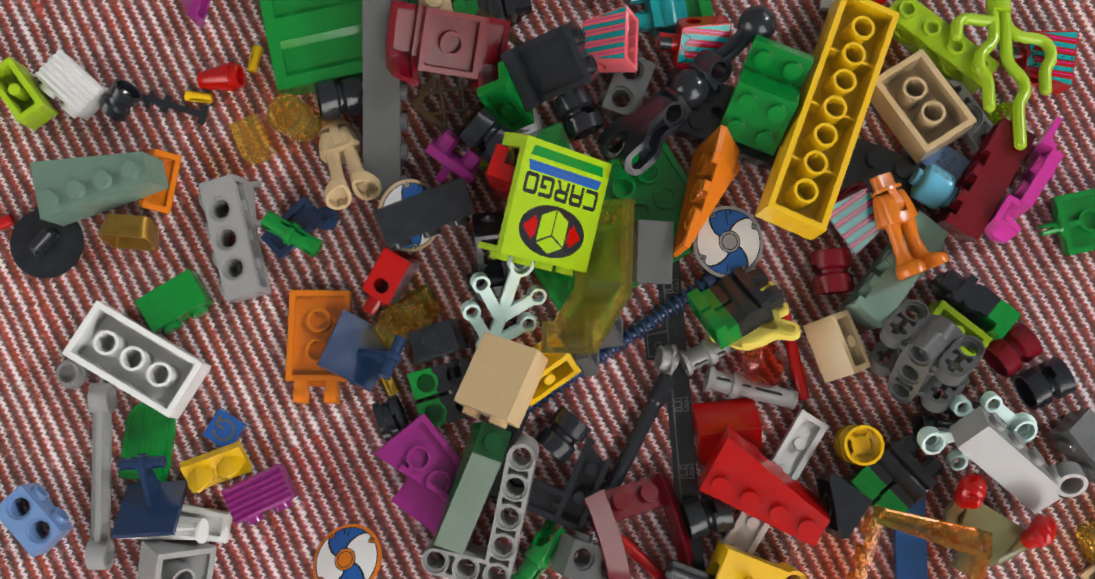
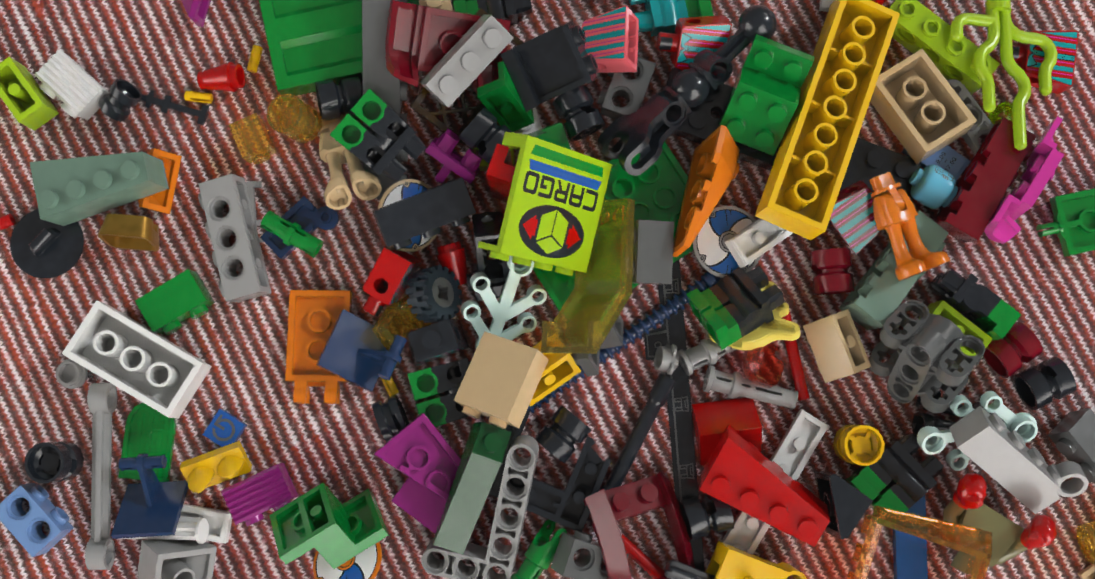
(53, 462): none -> black wheel
(328, 526): none -> green bracket
(385, 143): none -> black hips
(434, 294): none -> black wheel
(454, 258): none -> red cone
(466, 59): none -> light grey brick
(755, 241): none -> white tile

